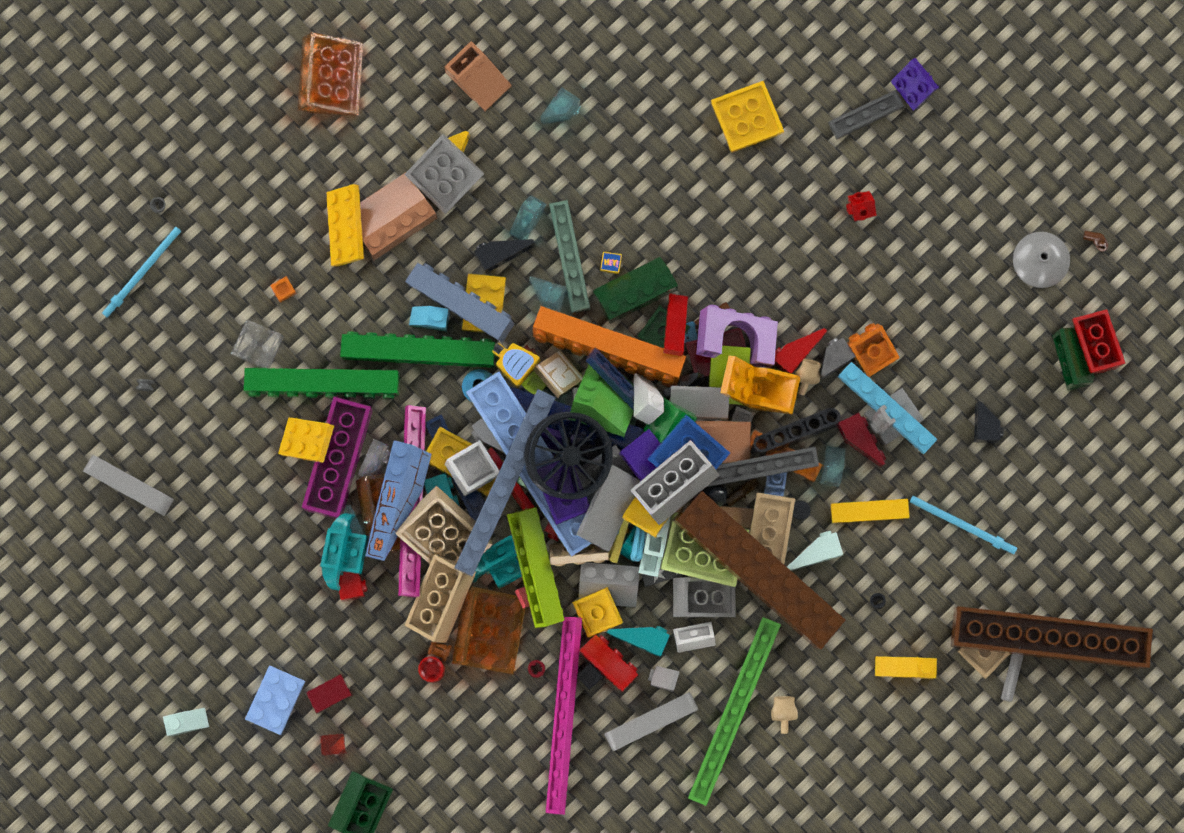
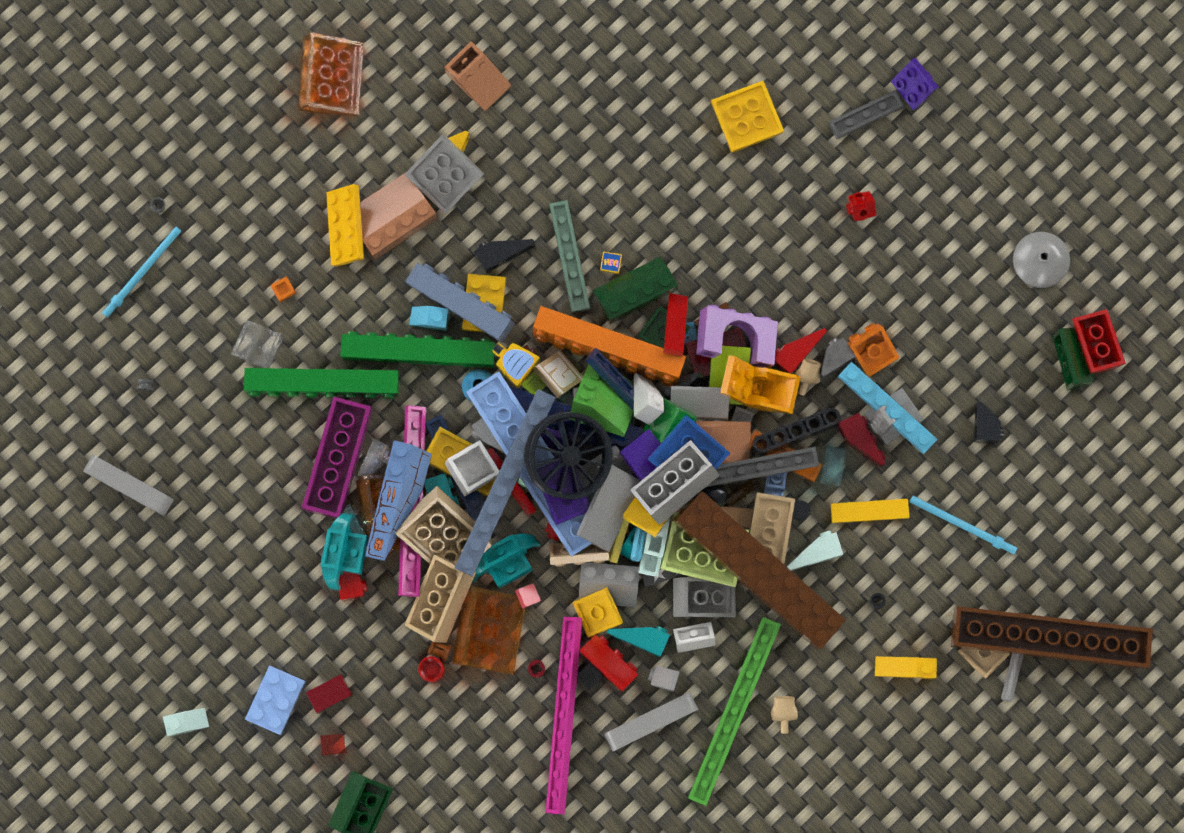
(306, 439): yellow plate -> none
(527, 218): clear light blue slope -> none
(535, 567): lime brick -> none
(549, 294): clear light blue slope -> none
(561, 107): clear light blue slope -> none
(1098, 240): reddish brown arm -> none

